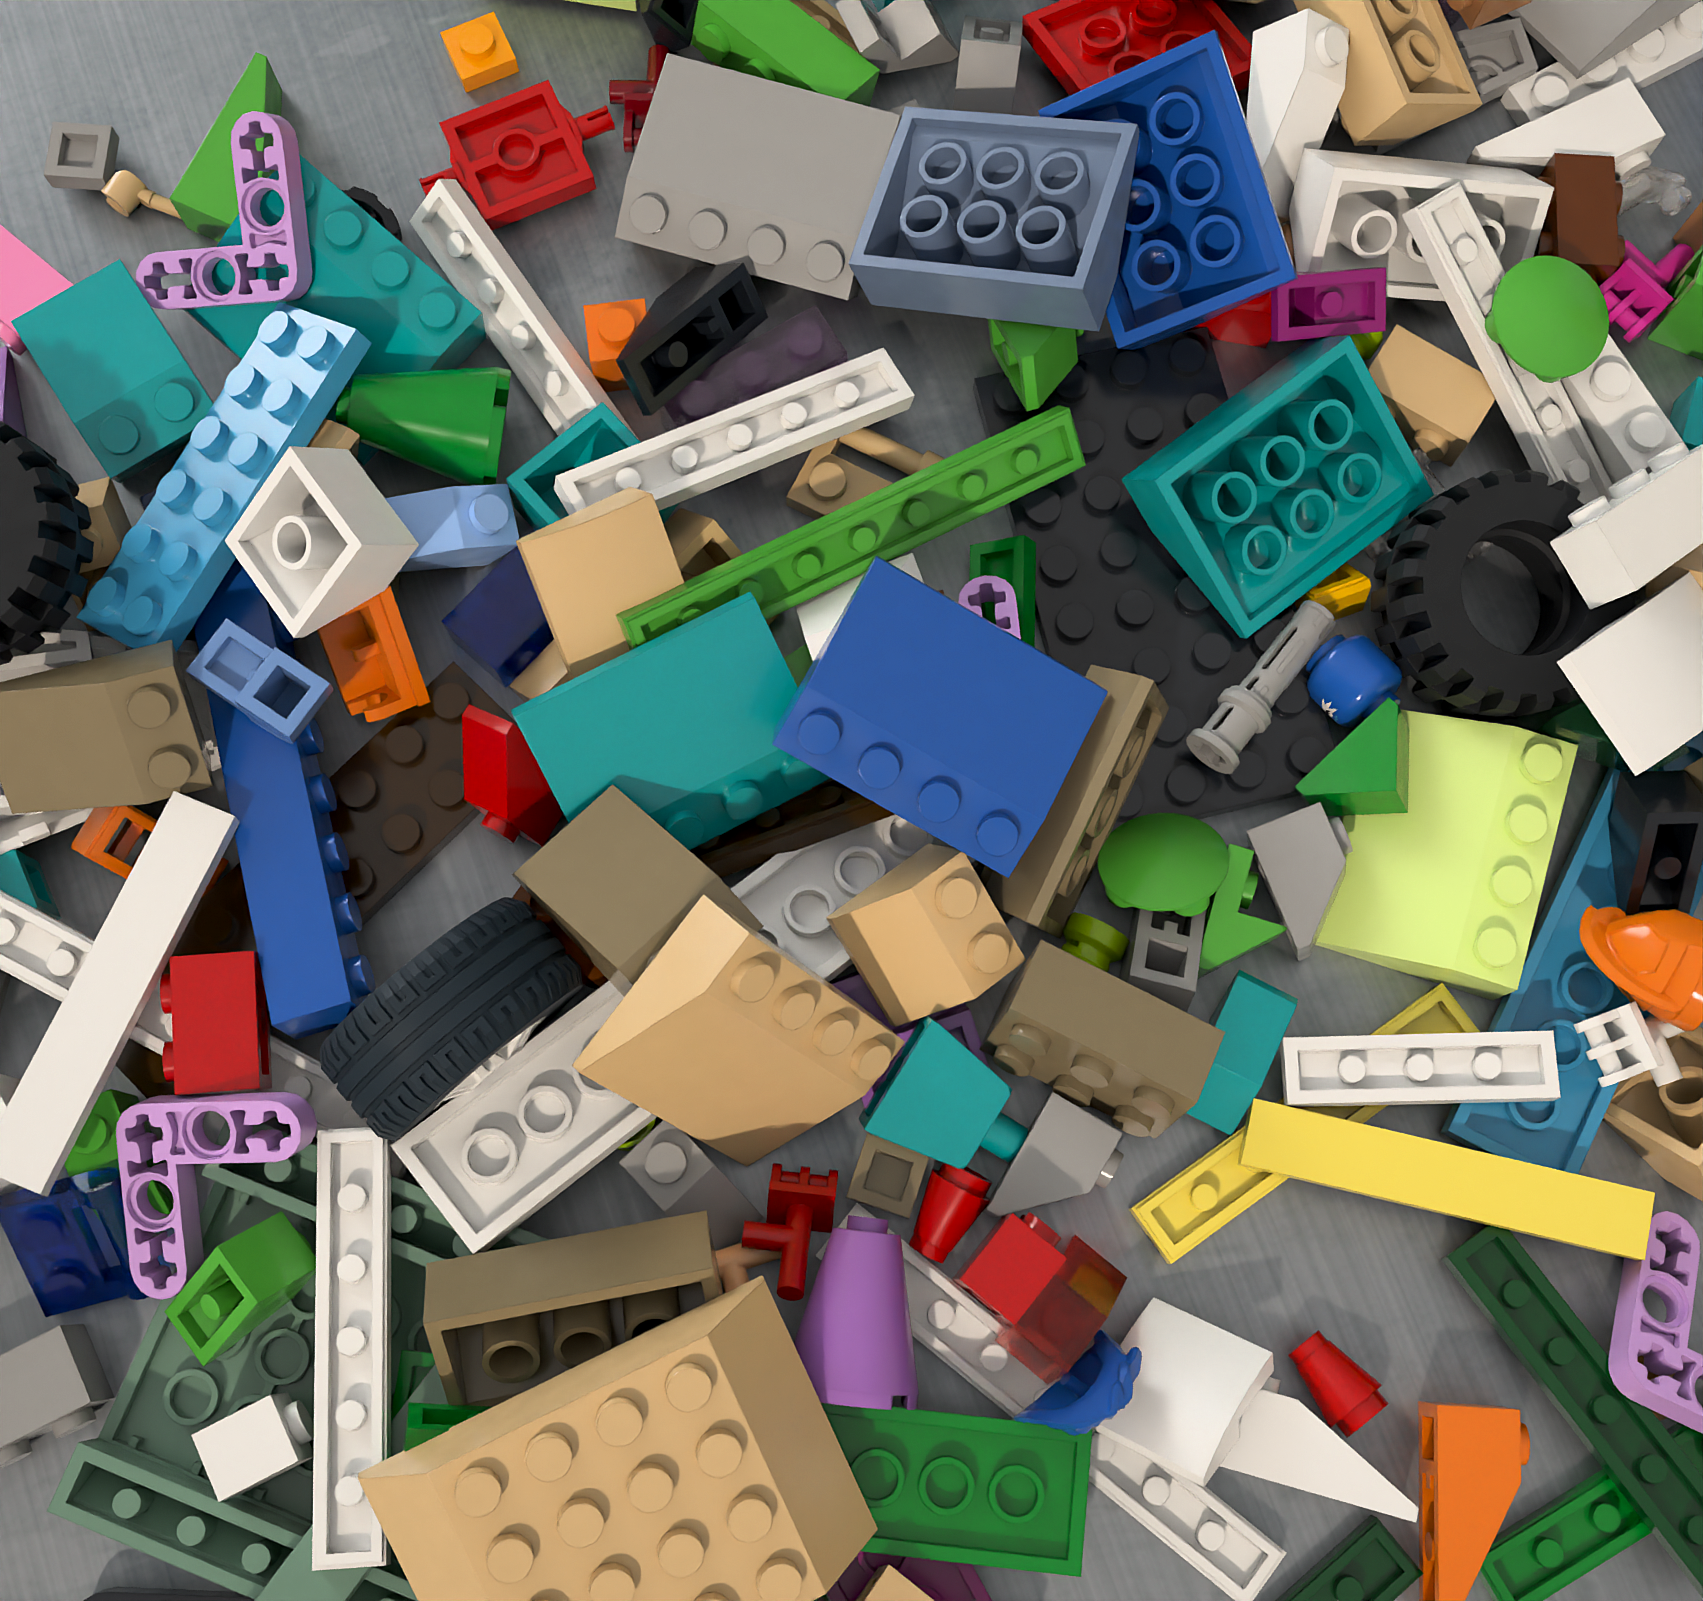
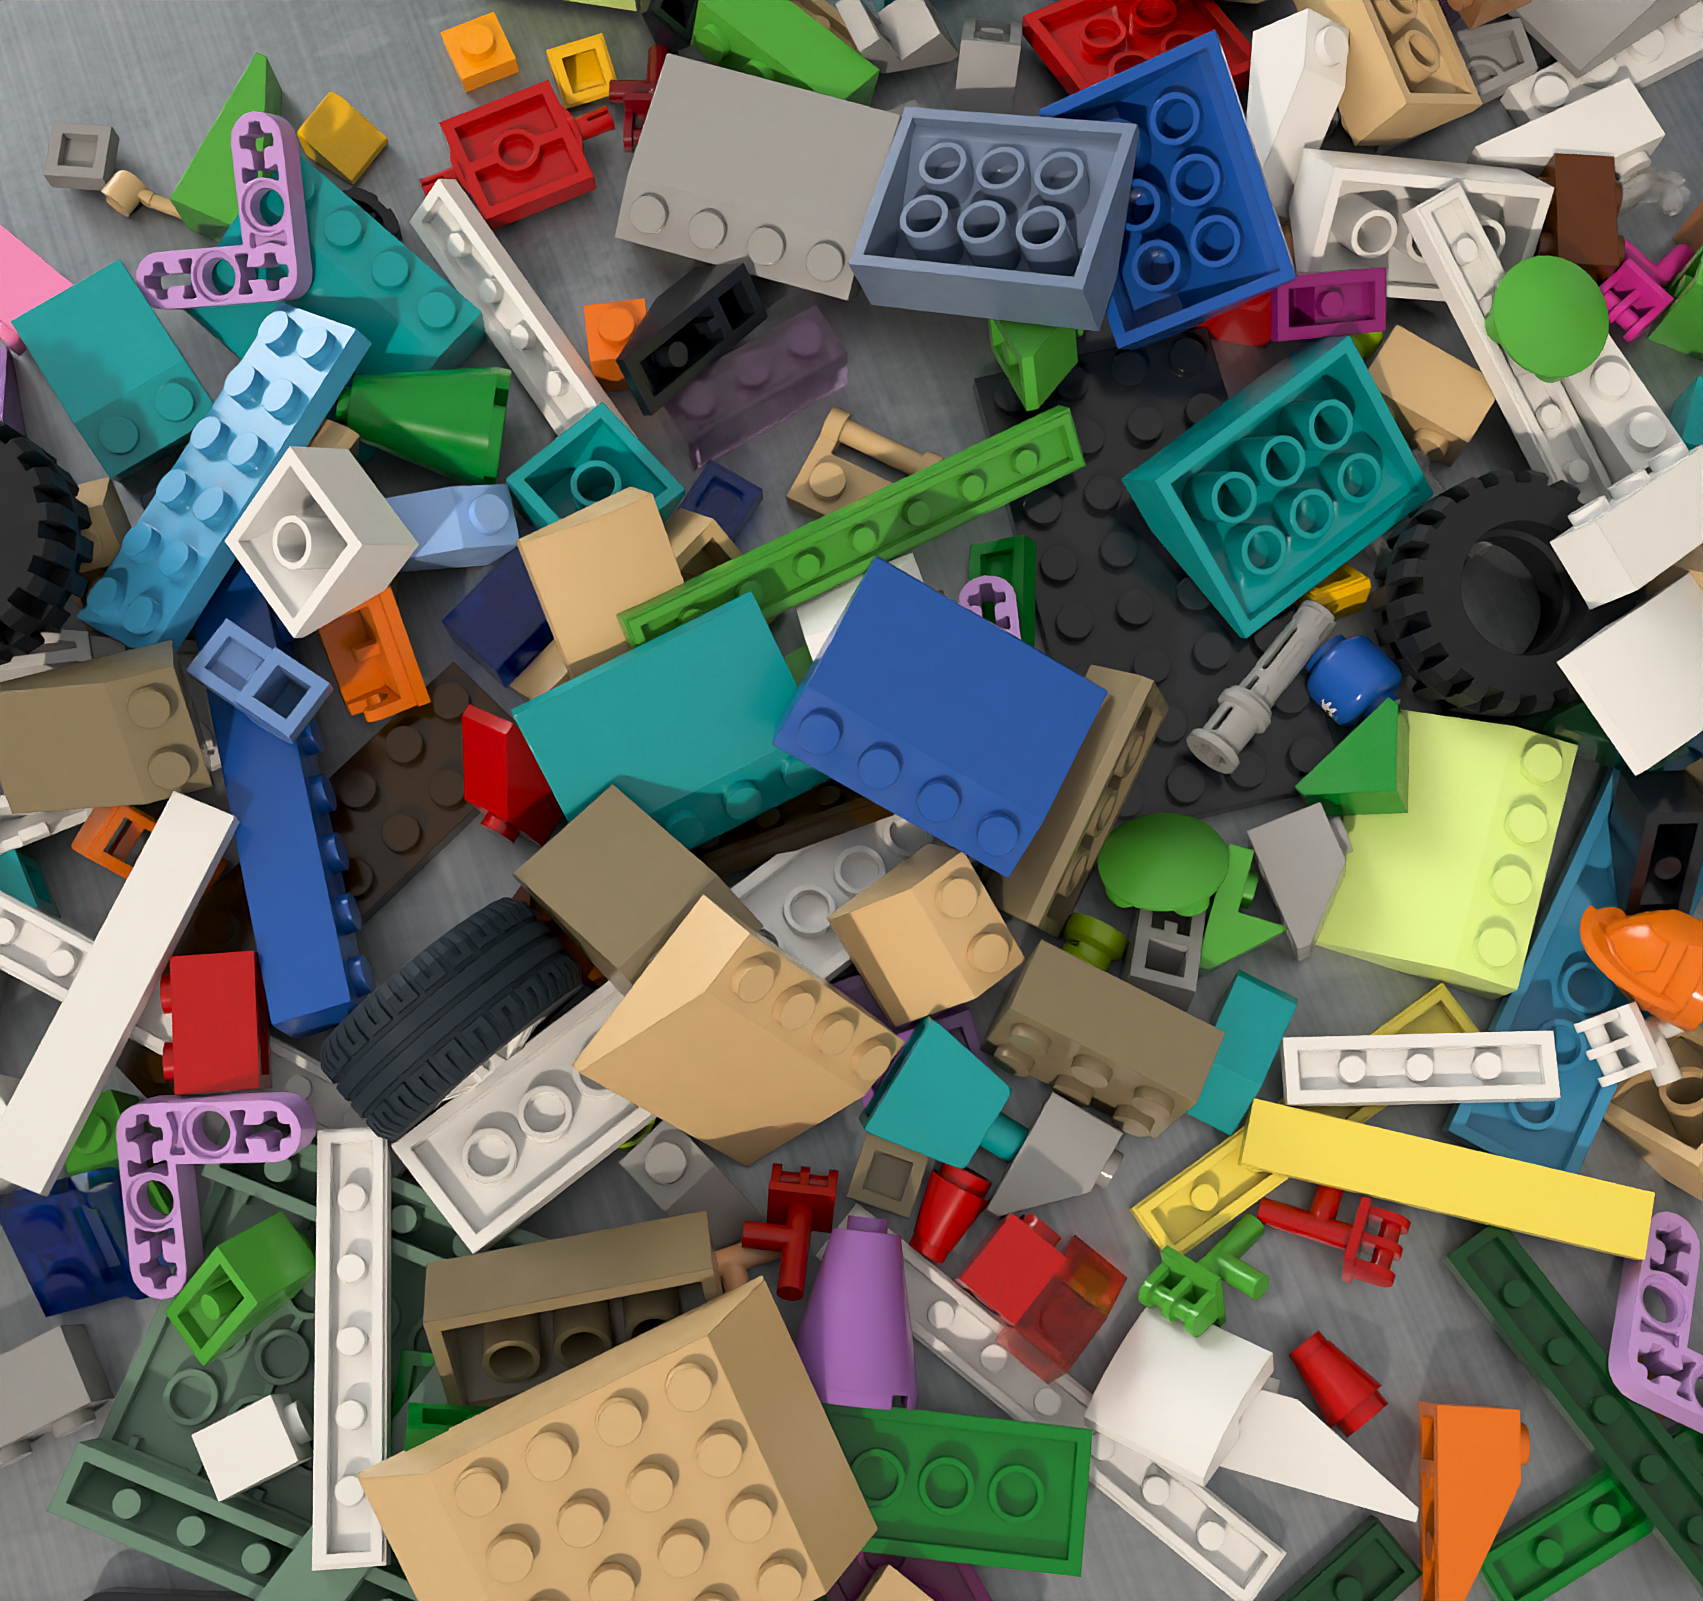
(341, 138): none -> yellow slope
(581, 70): none -> yellow slope
(724, 498): none -> clear blue plate
(745, 436): white plate -> none
(1090, 1390): blue hat -> none
(1195, 1290): none -> bright green arm
(1321, 1226): none -> red arm

